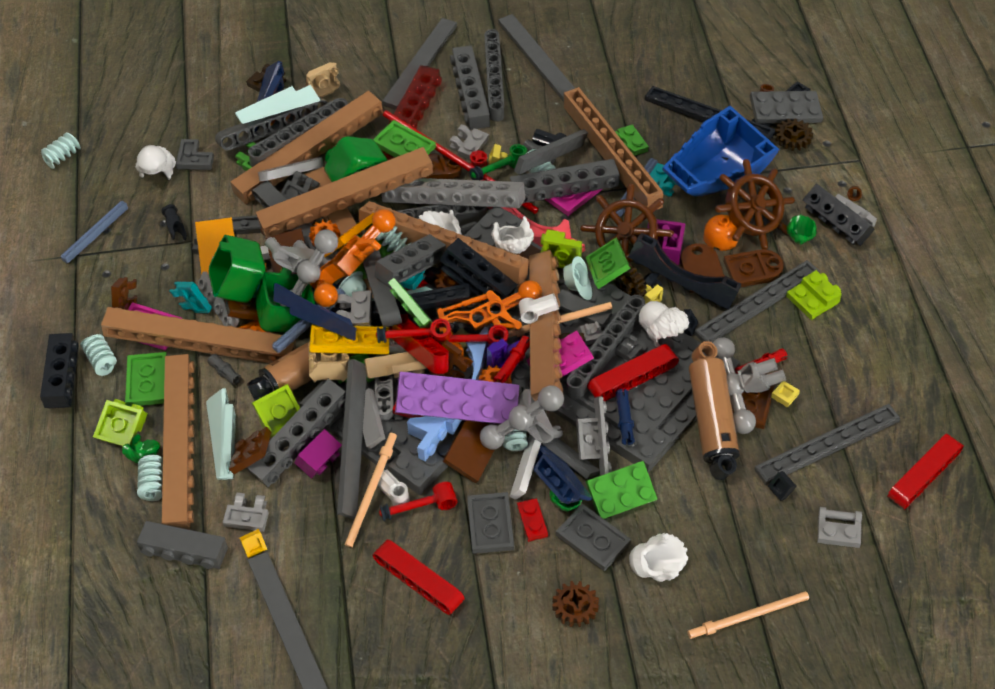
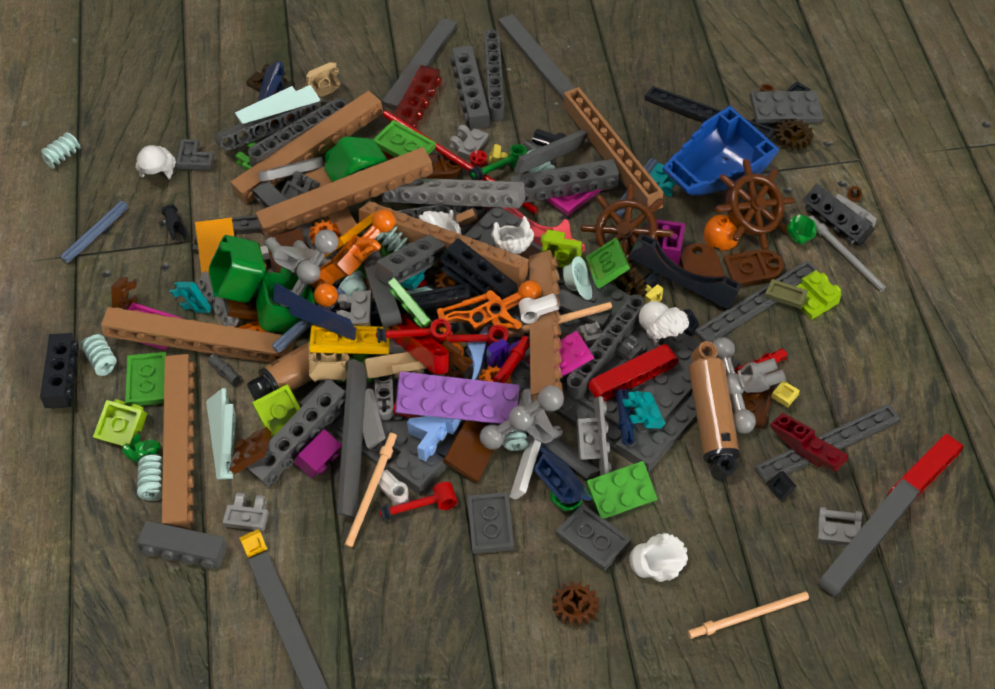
(418, 577): red beam -> none
(467, 217): none -> medium nougat tile
(532, 519): red plate -> none
(632, 140): bright green plate -> none
(646, 409): none -> teal plate
(786, 293): none -> olive tile
(806, 444): none -> dark red slope
(822, 230): none -> light grey bar
(868, 538): none -> dark grey beam

